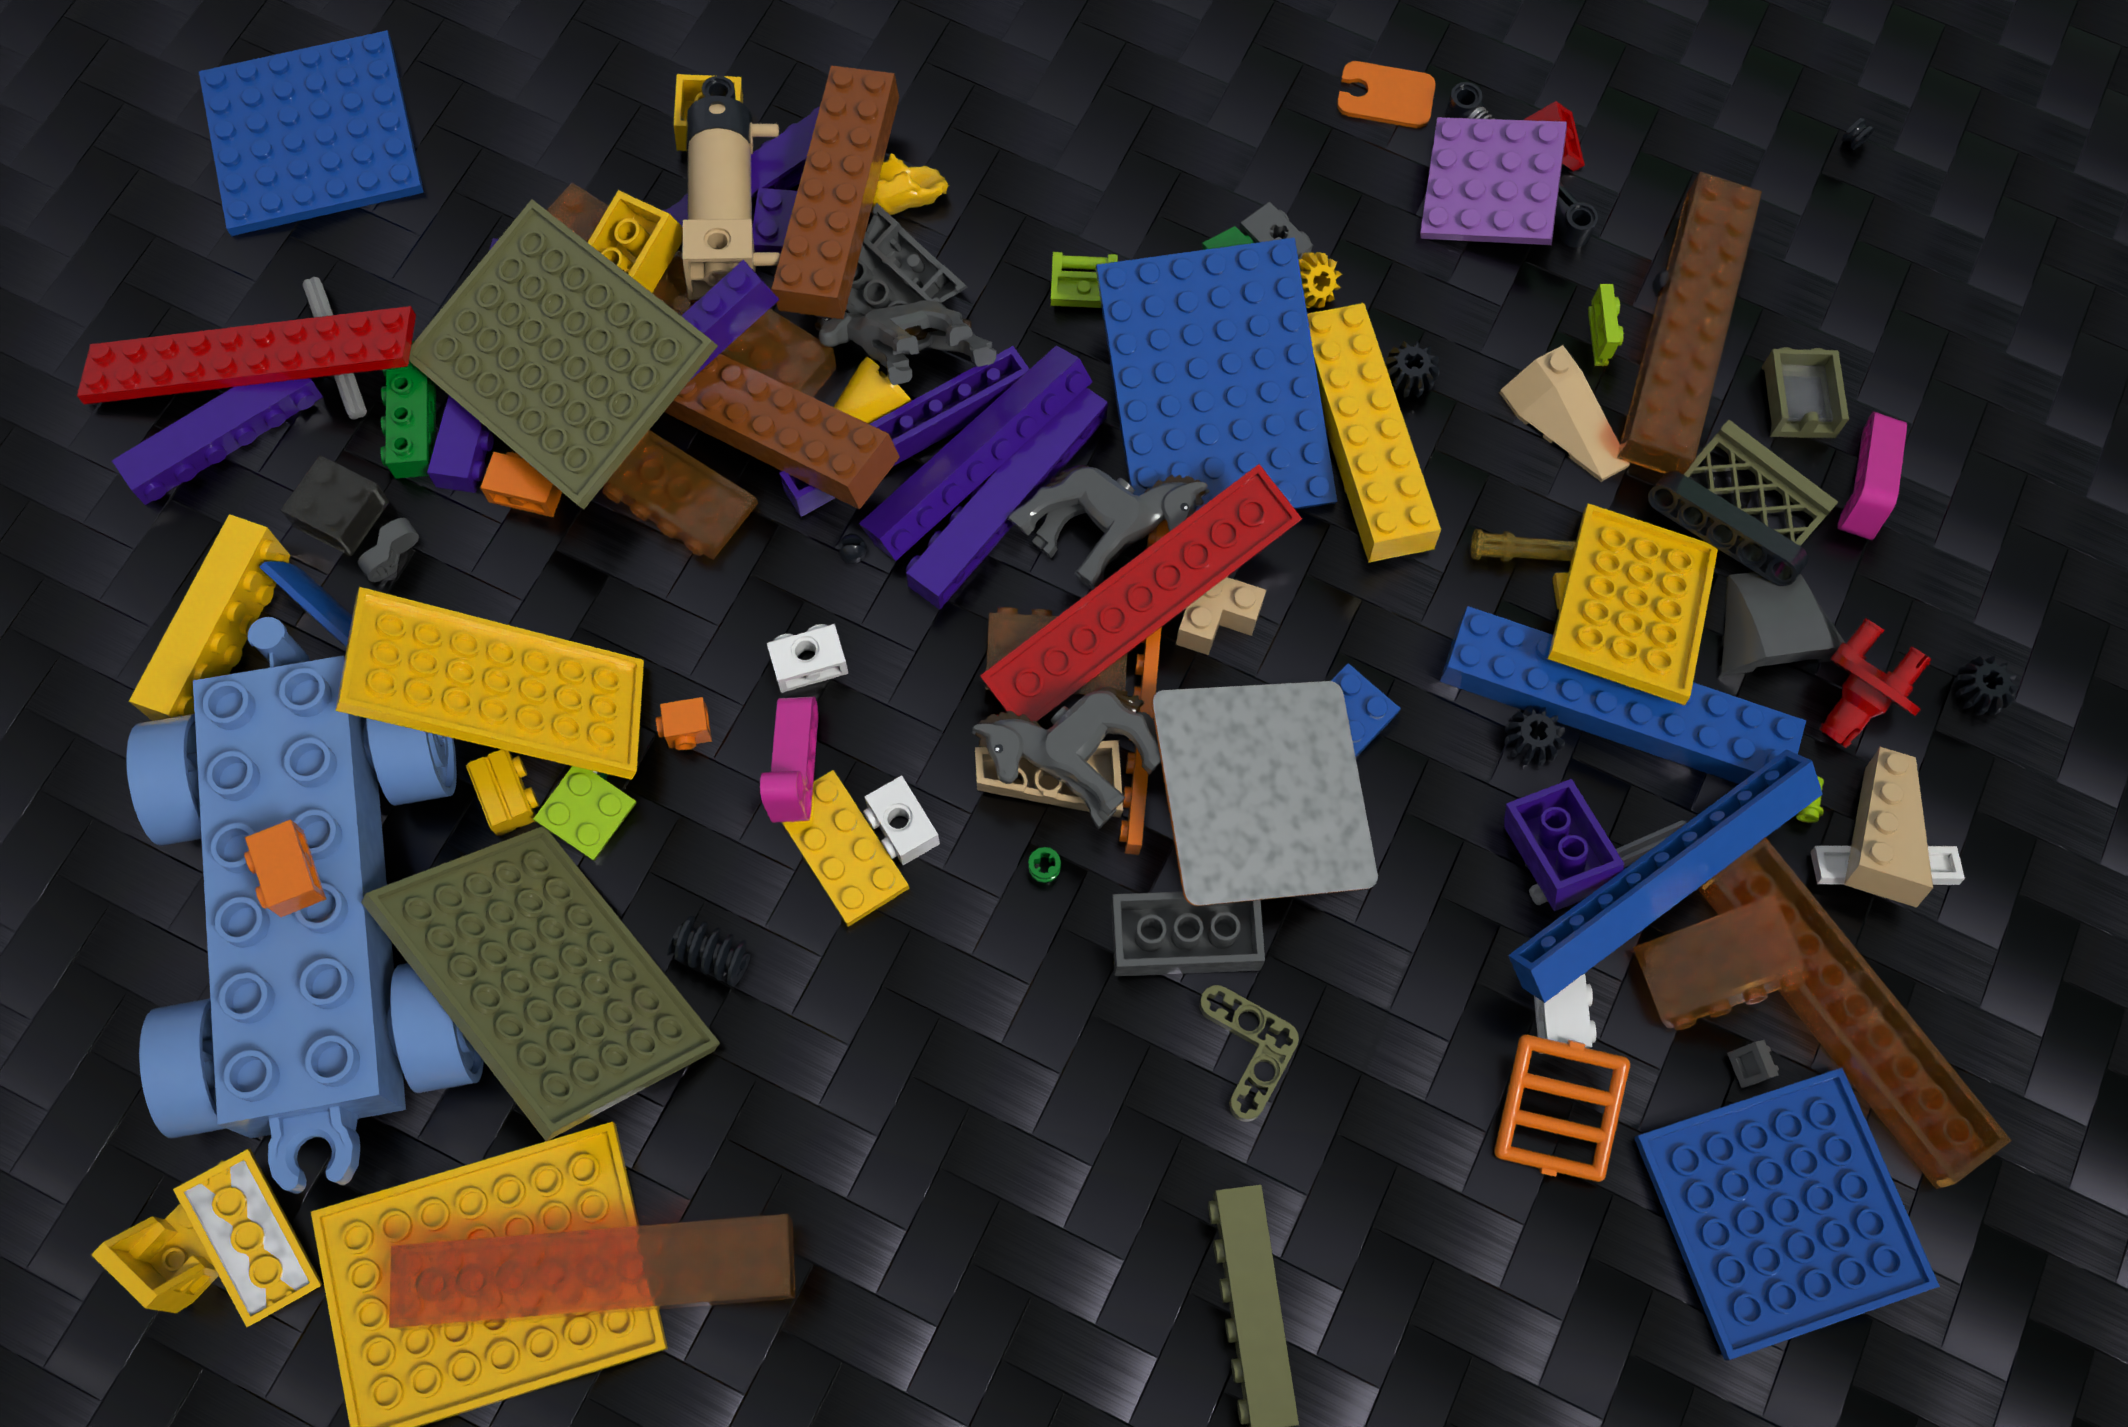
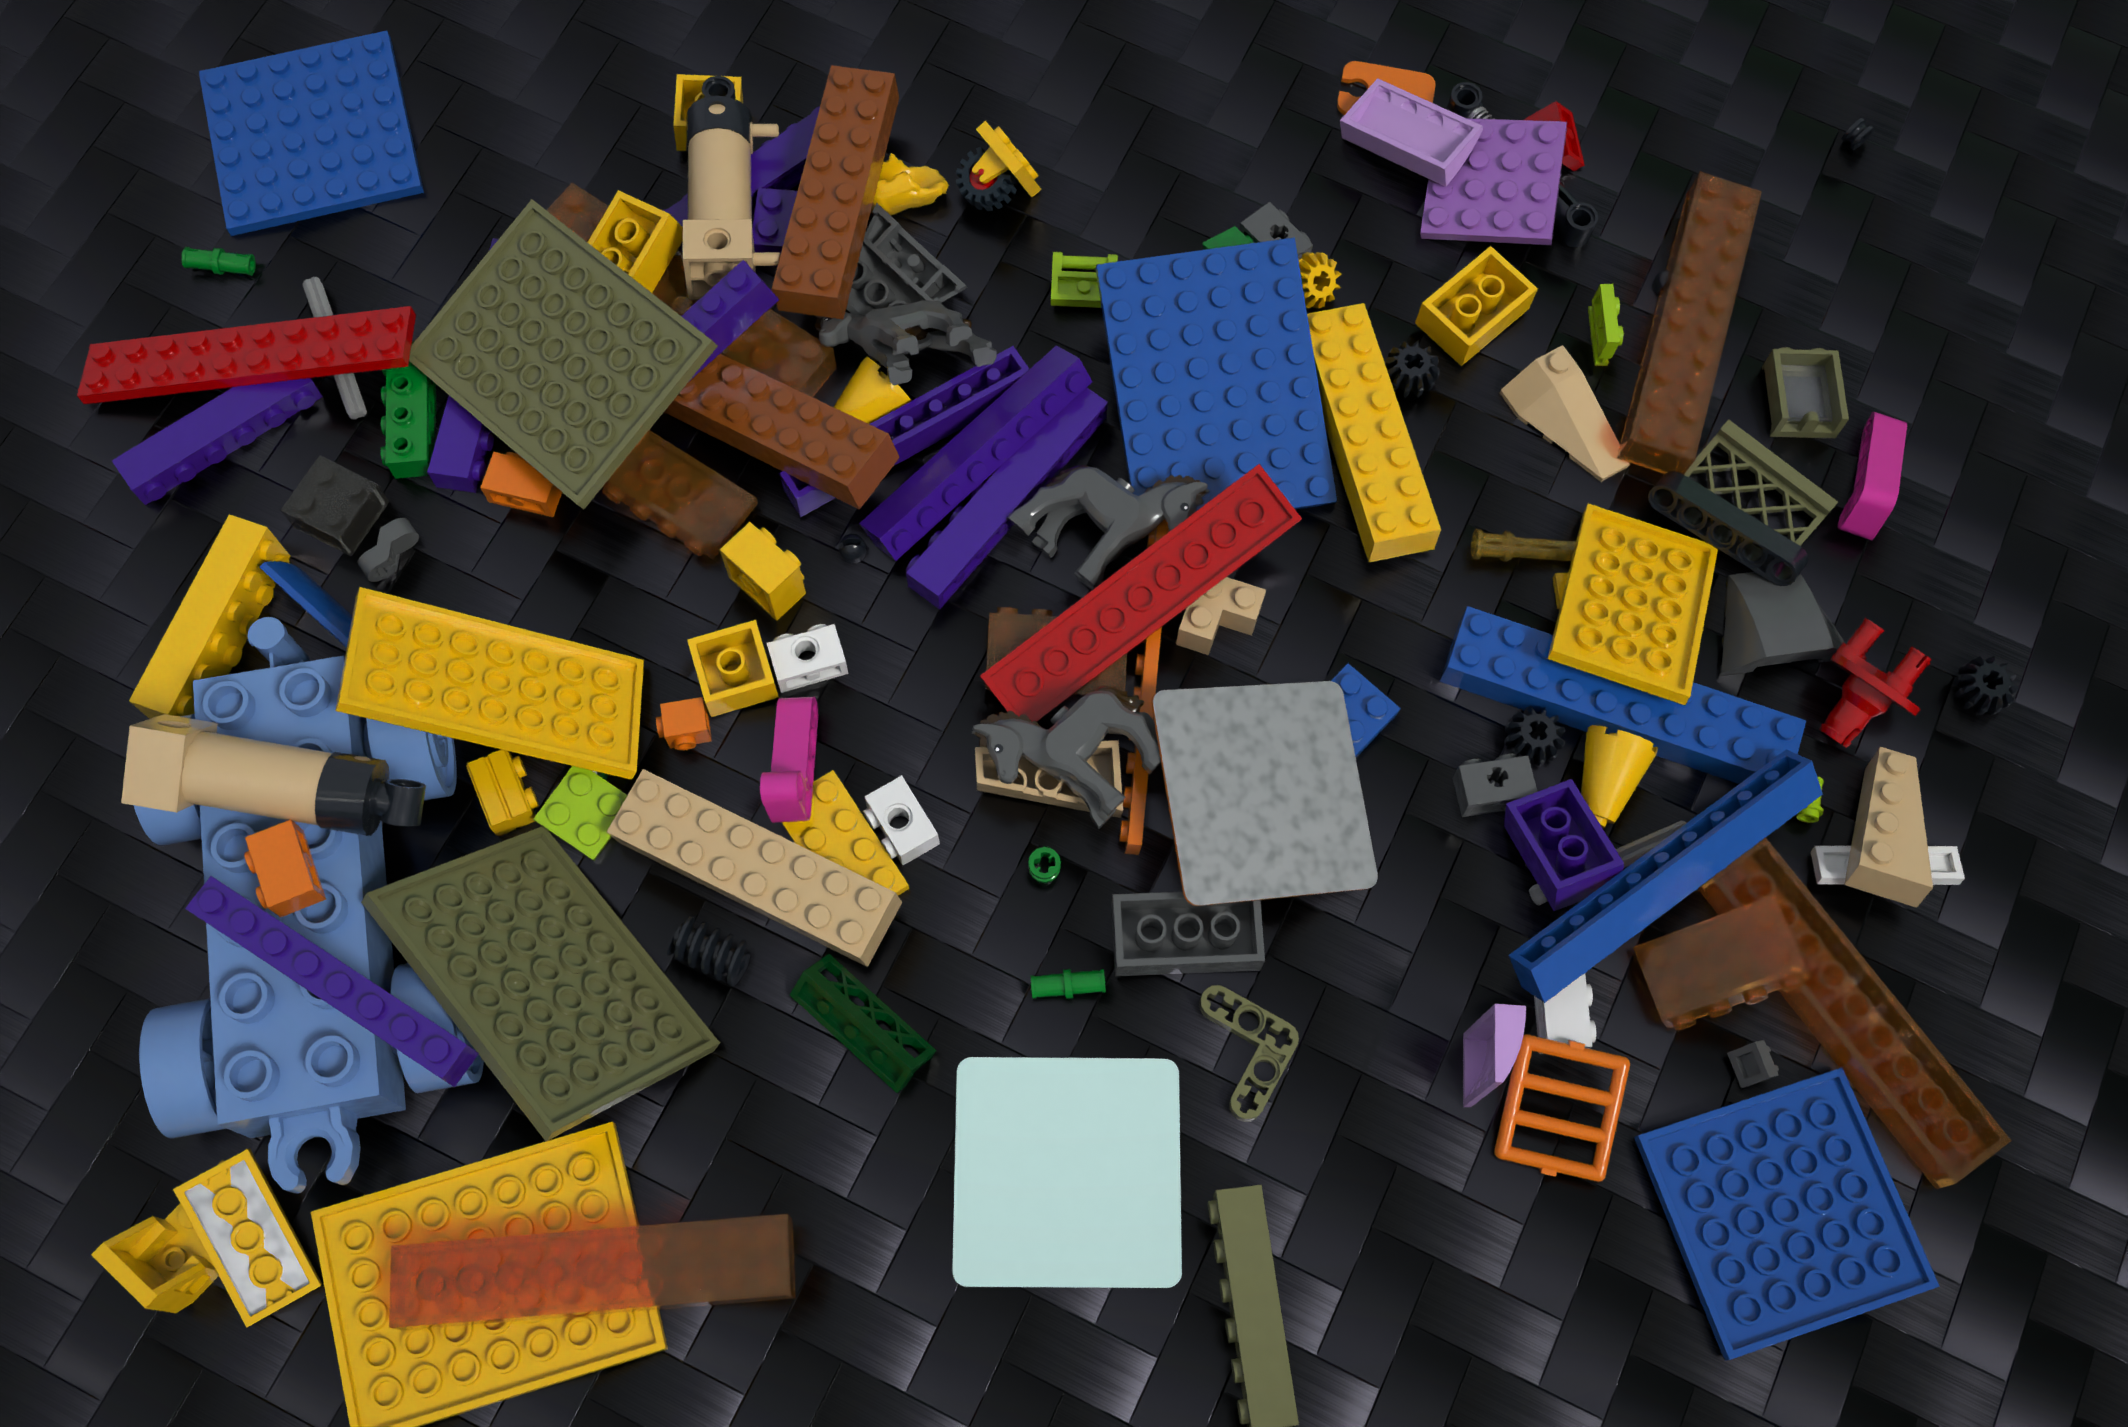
(188, 763): none -> tan piece
(218, 261): none -> green pin
(332, 981): none -> dark purple brick
(732, 668): none -> yellow brick
(755, 867): none -> tan brick
(764, 570): none -> yellow brick
(856, 1024): none -> dark green fence
(991, 174): none -> plate
(1067, 1173): none -> light aqua piece
(1068, 983): none -> green pin
(1410, 131): none -> lavender slope
(1476, 305): none -> yellow brick
(1480, 797): none -> dark grey brick
(1491, 1050): none -> lavender slope
(1613, 770): none -> yellow cone

